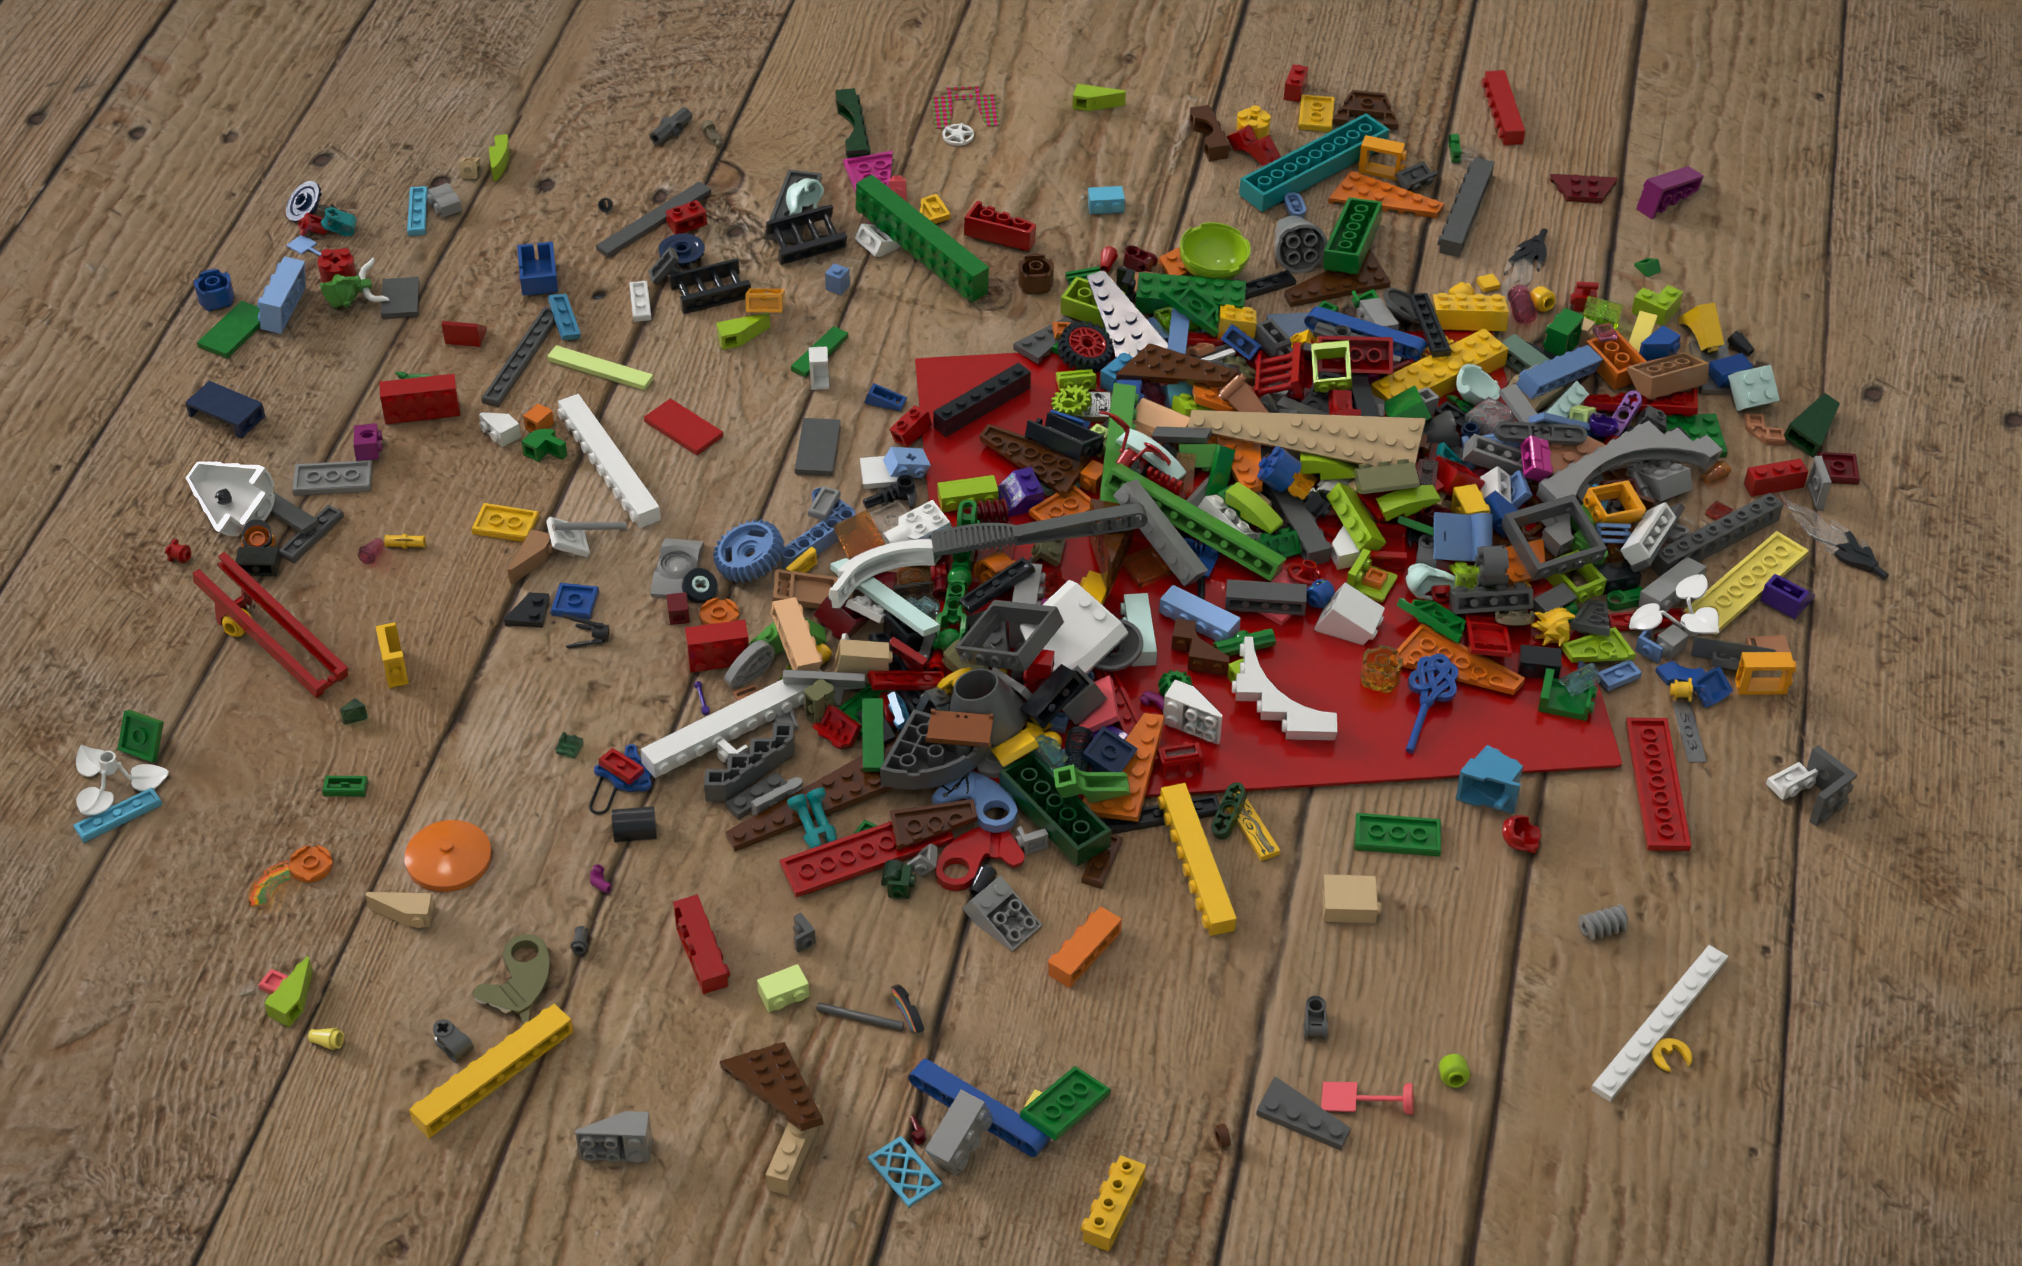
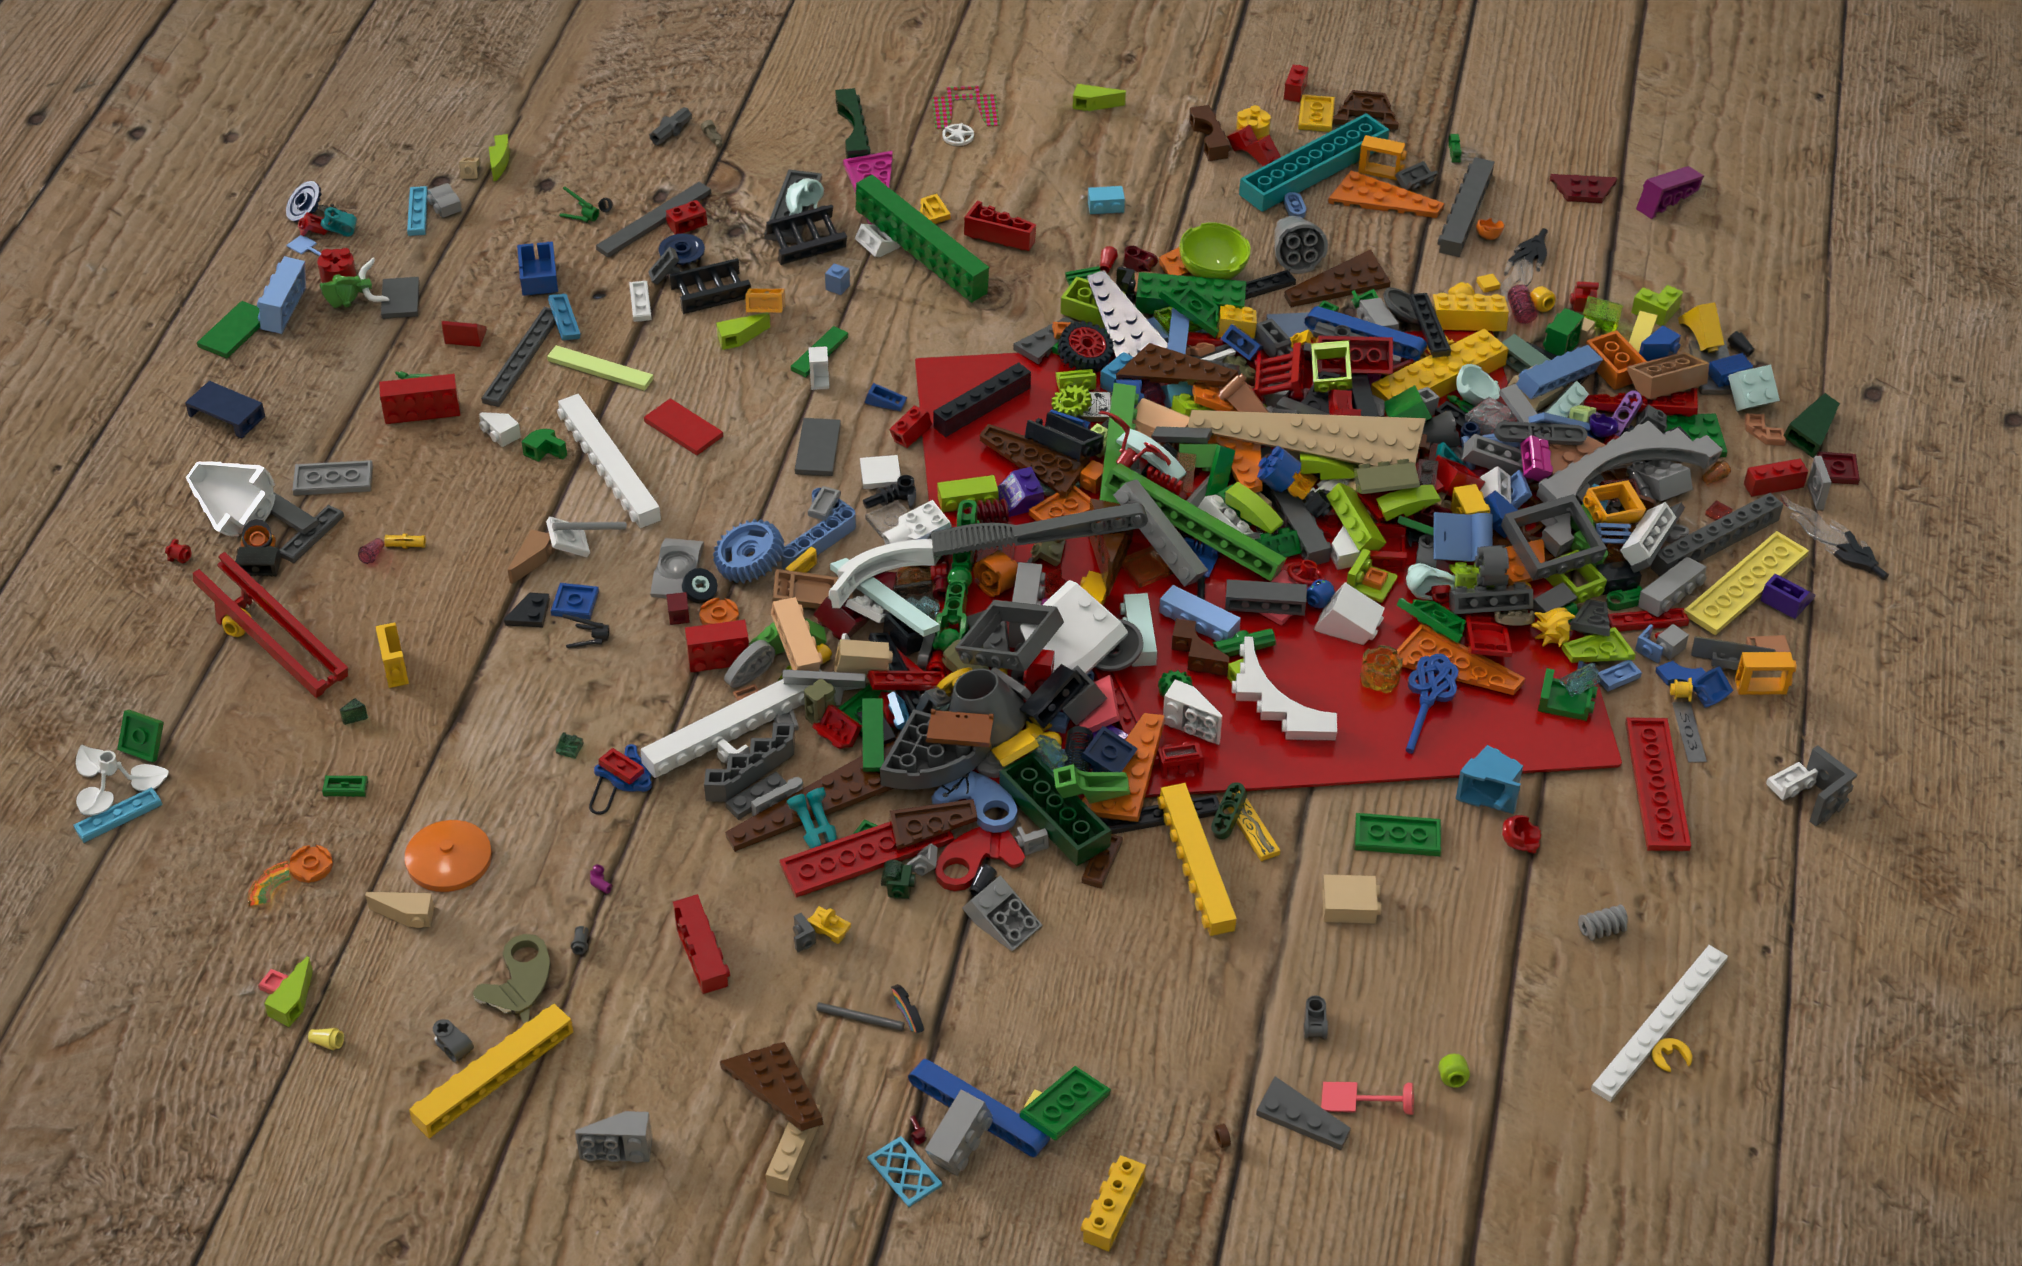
(214, 289): blue brick -> none
(224, 497): black hinge -> none
(367, 442): magenta brick -> none
(504, 522): yellow tile -> none
(538, 418): orange brick -> none
(588, 211): none -> green plant
(634, 824): black brick -> none
(705, 710): dark purple hinge -> none
(783, 988): yellowish green brick -> none
(829, 923): none -> yellow hips
(858, 534): clear orange tile -> none
(898, 185): coral bracket -> none
(906, 461): light blue brick -> none
(908, 654): red tile -> none
(996, 585): black tile -> none
(1035, 274): reddish brown brick -> none
(1084, 947): orange brick -> none
(1154, 697): magenta arm -> none
(1269, 403): dark grey bracket -> none
(1352, 235): green brick -> none
(1489, 229): none -> orange hair
(1503, 107): red brick -> none
(1535, 660): black brick -> none
(1605, 332): clear pink tile -> none
(1648, 266): green slope -> none
(1702, 622): white plant -> none

